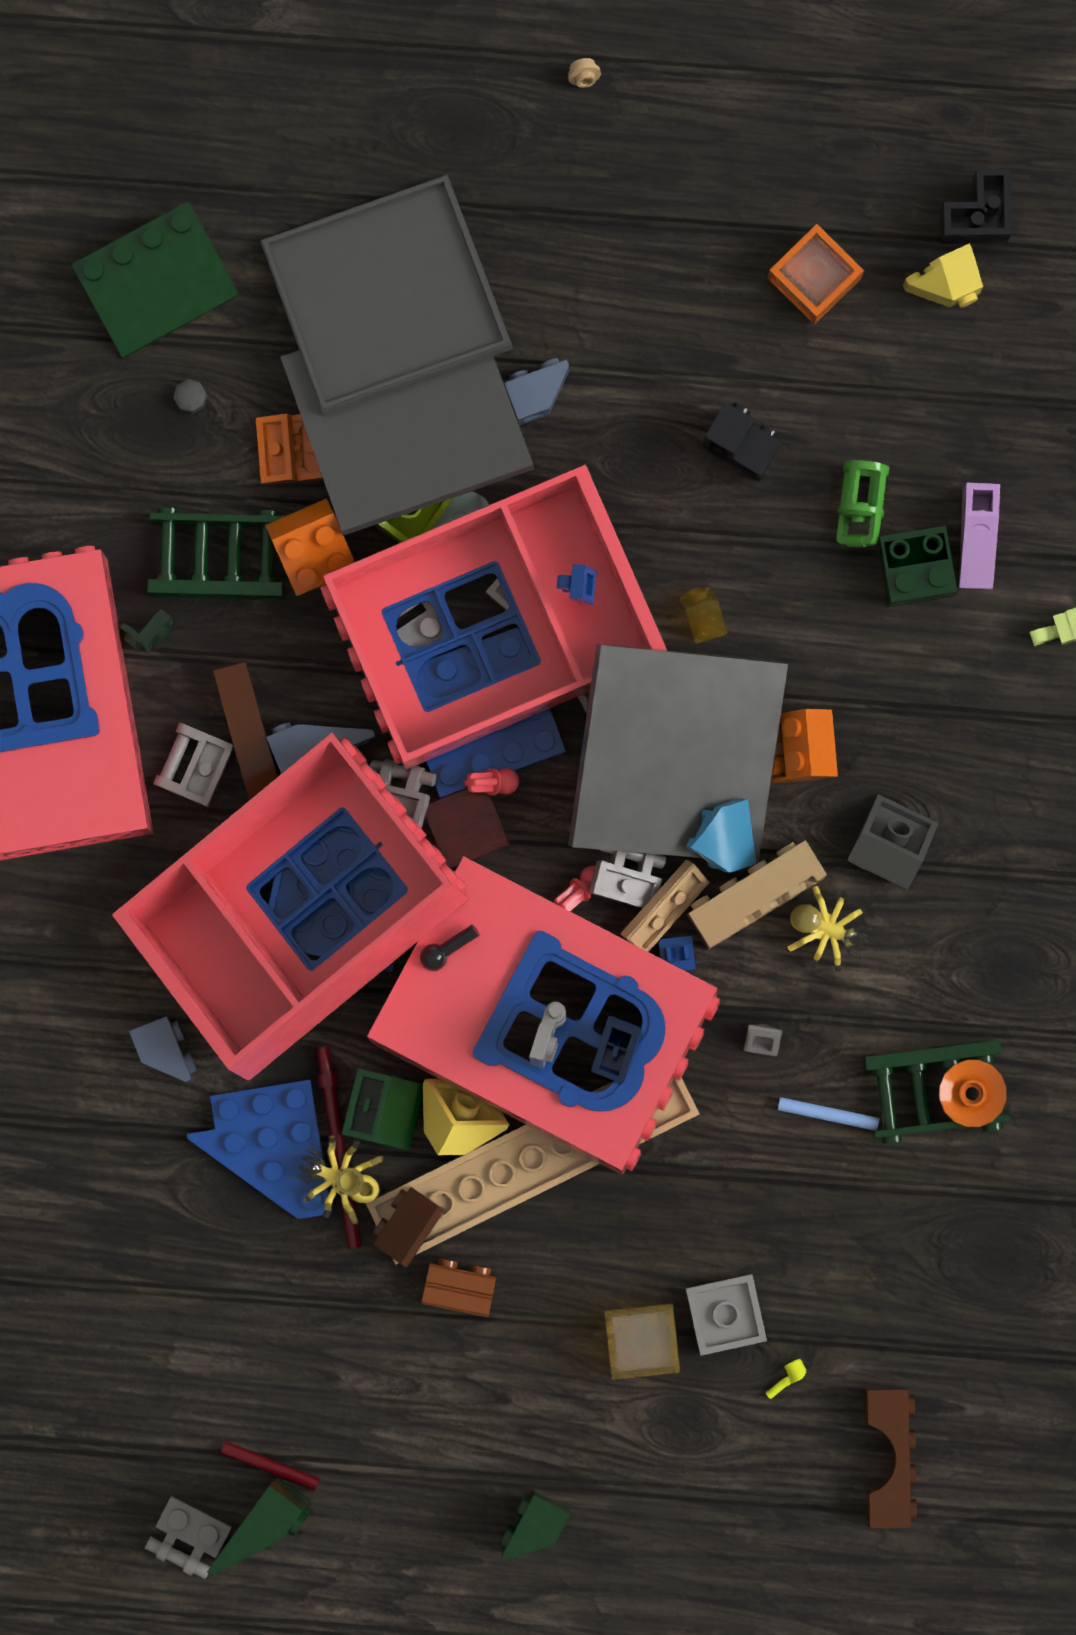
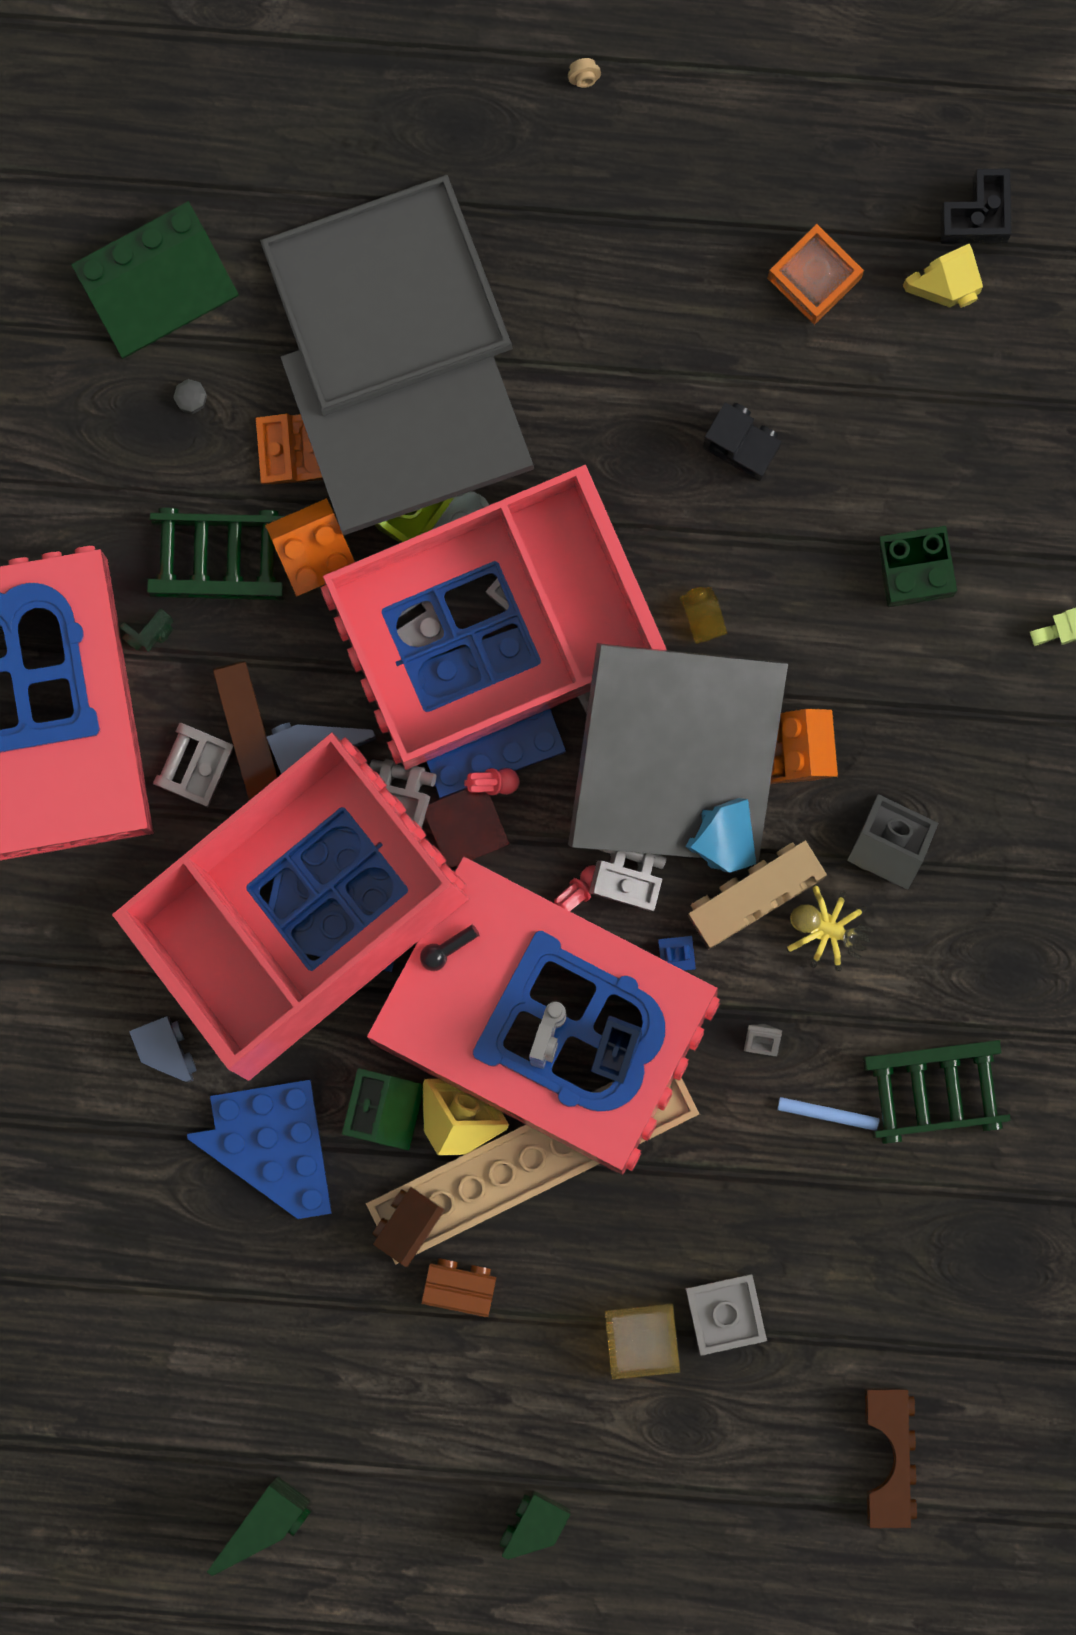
(192, 1527): light grey plate -> none
(270, 1465): dark red bar -> none
(328, 1081): dark red bar -> none
(344, 1181): animal -> none
(536, 392): sand blue slope -> none
(580, 584): blue tile -> none
(665, 906): tan tile -> none
(795, 1371): neon yellow hand -> none
(860, 511): bright green piece -> none
(979, 535): lavender slope -> none
(990, 1091): orange dish -> none

